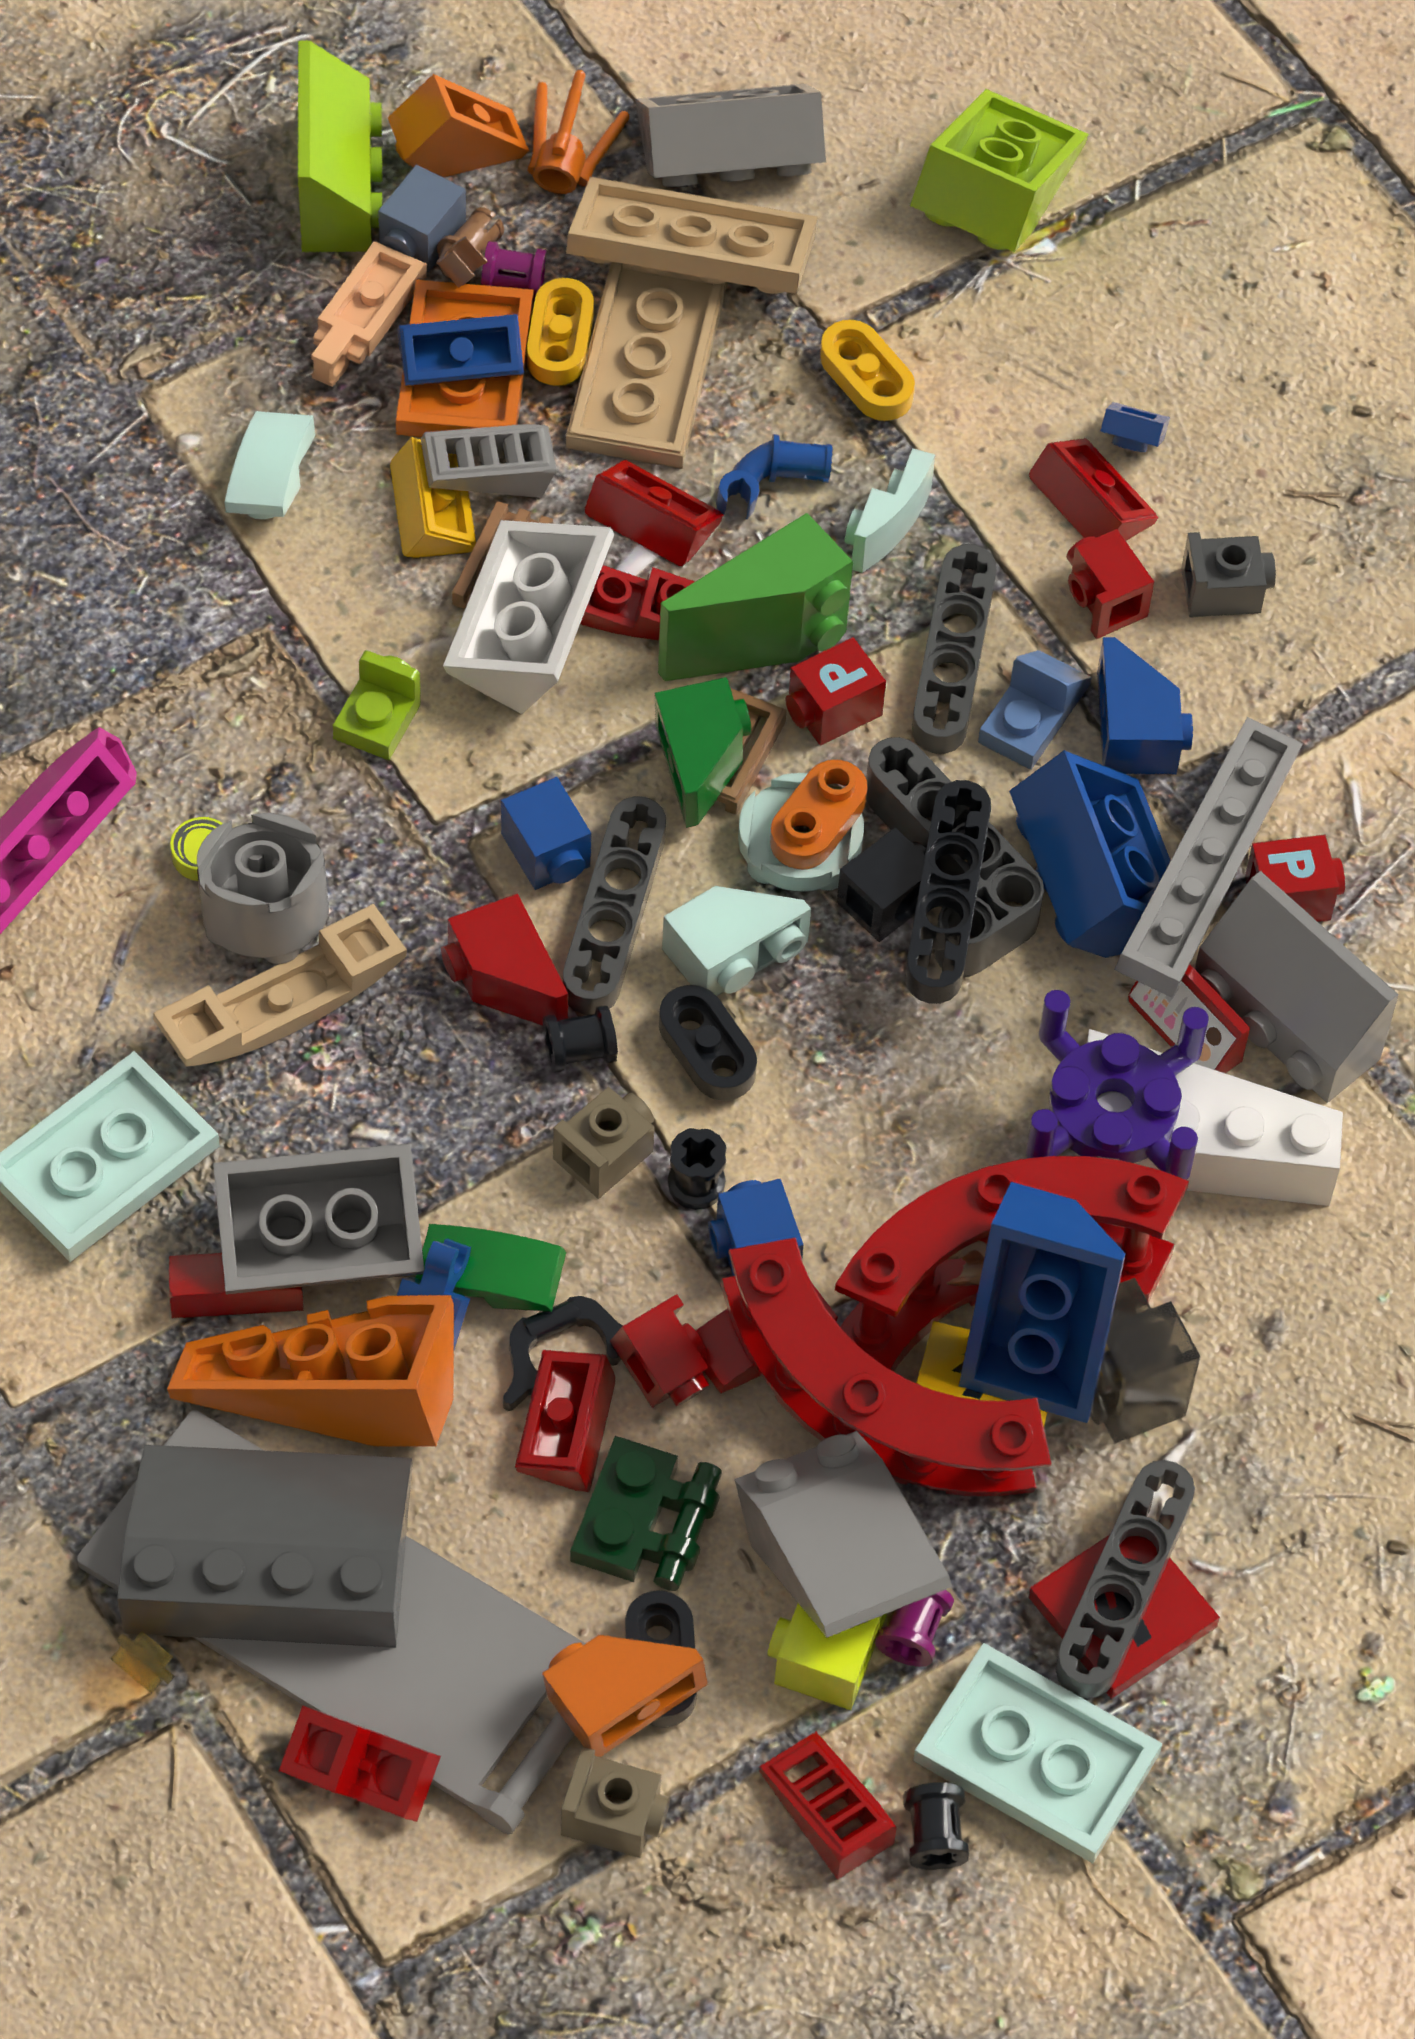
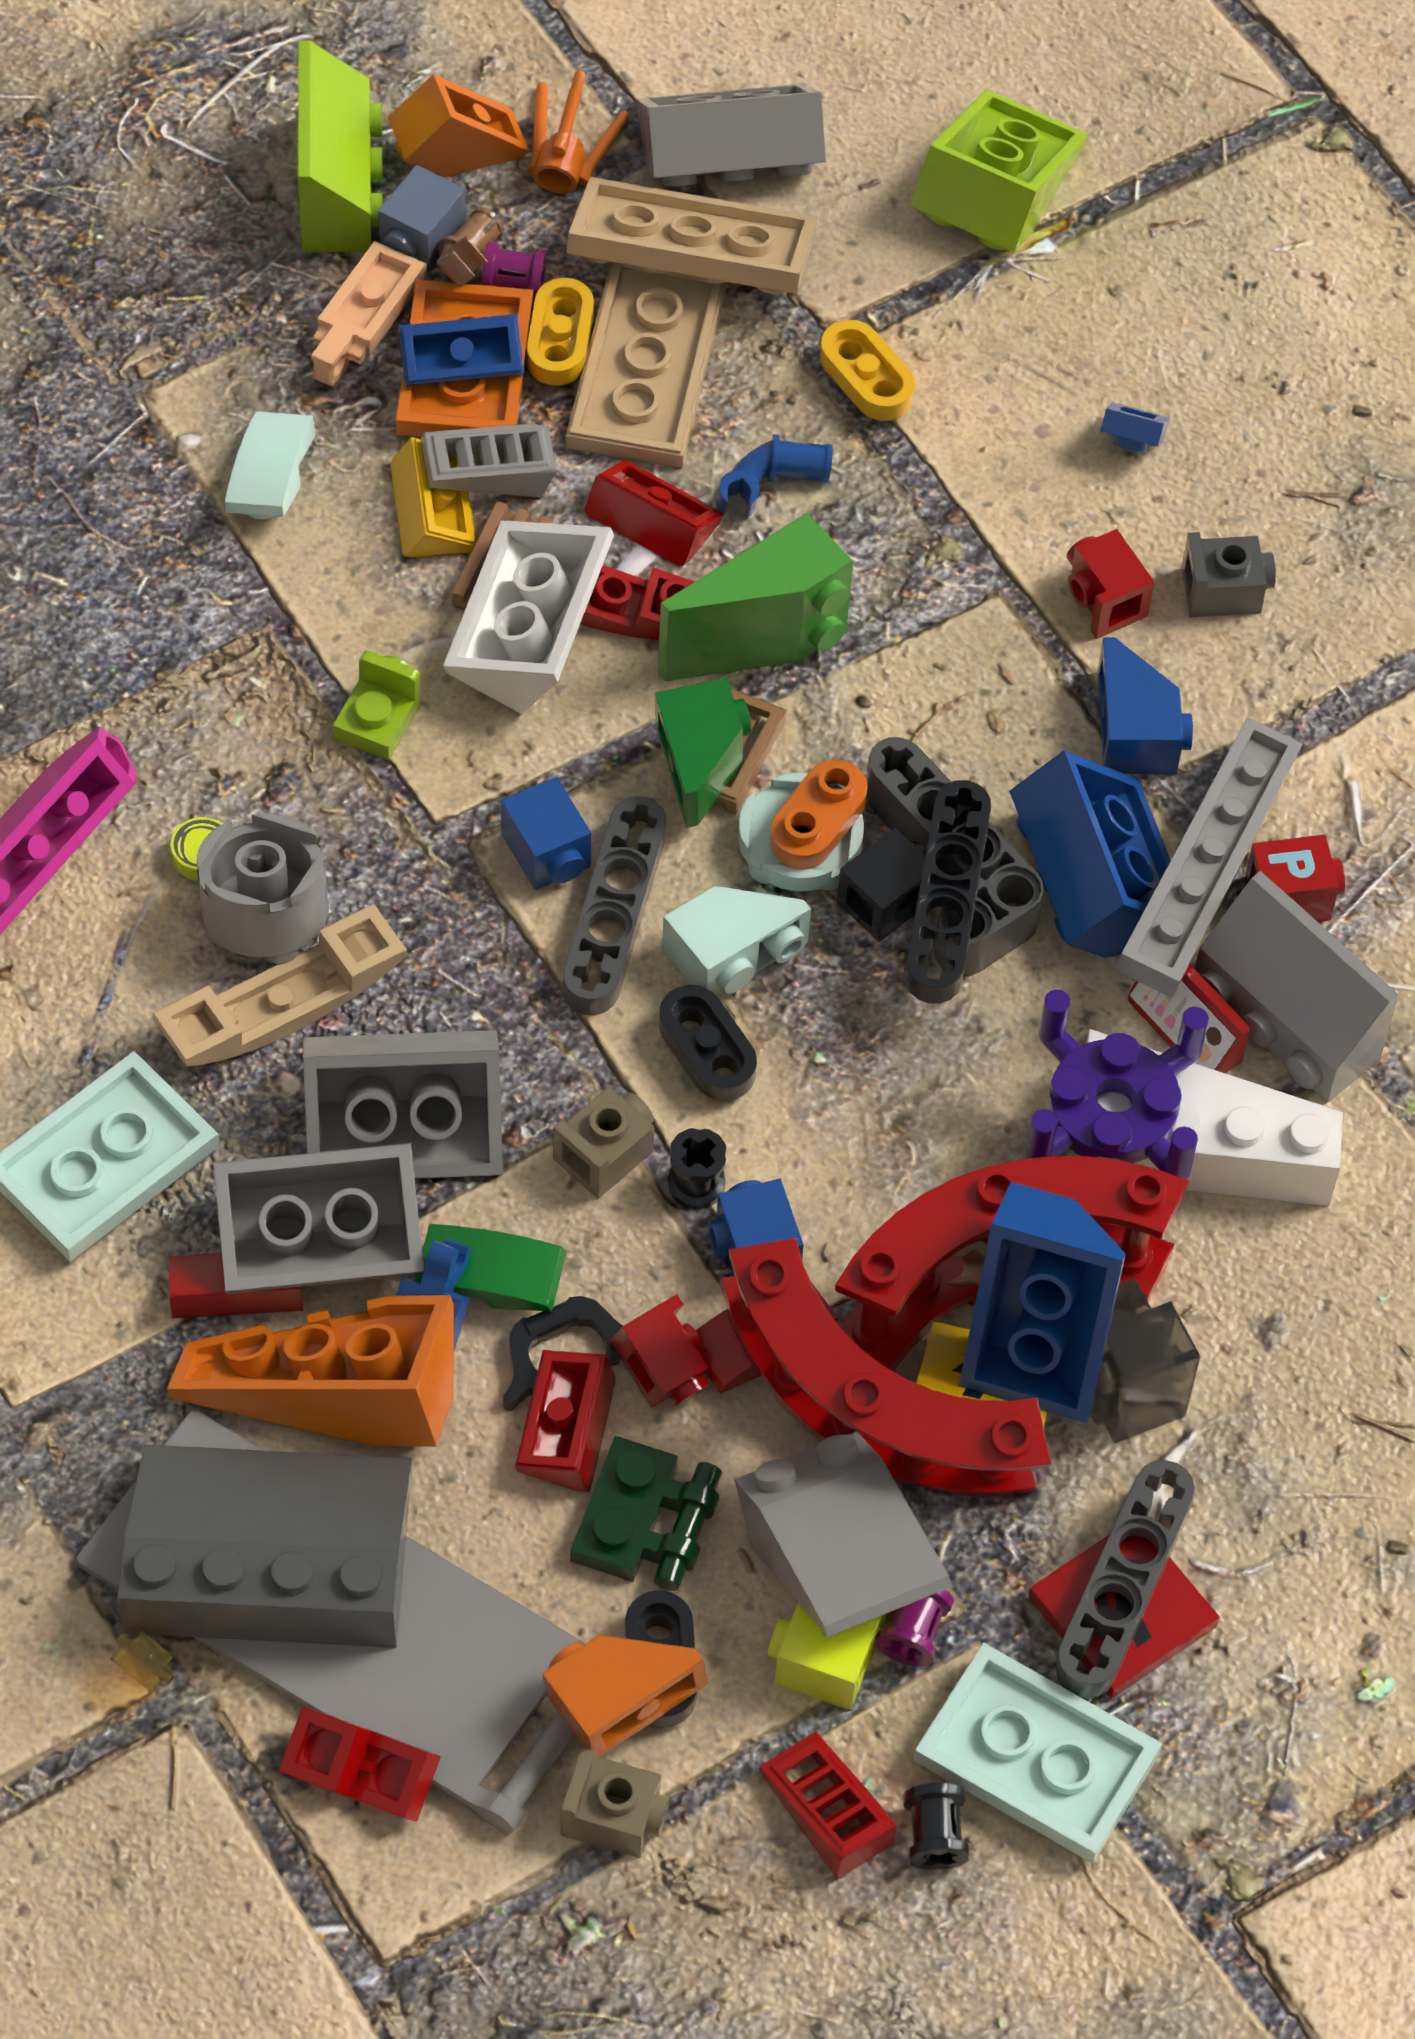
(405, 1090): none -> light grey slope
(504, 961): red slope -> none
(580, 1038): black bush -> none
(835, 691): red brick -> none
(890, 513): light aqua slope -> none
(955, 648): dark grey beam -> none
(1033, 707): medium blue slope -> none
(1090, 490): red slope -> none

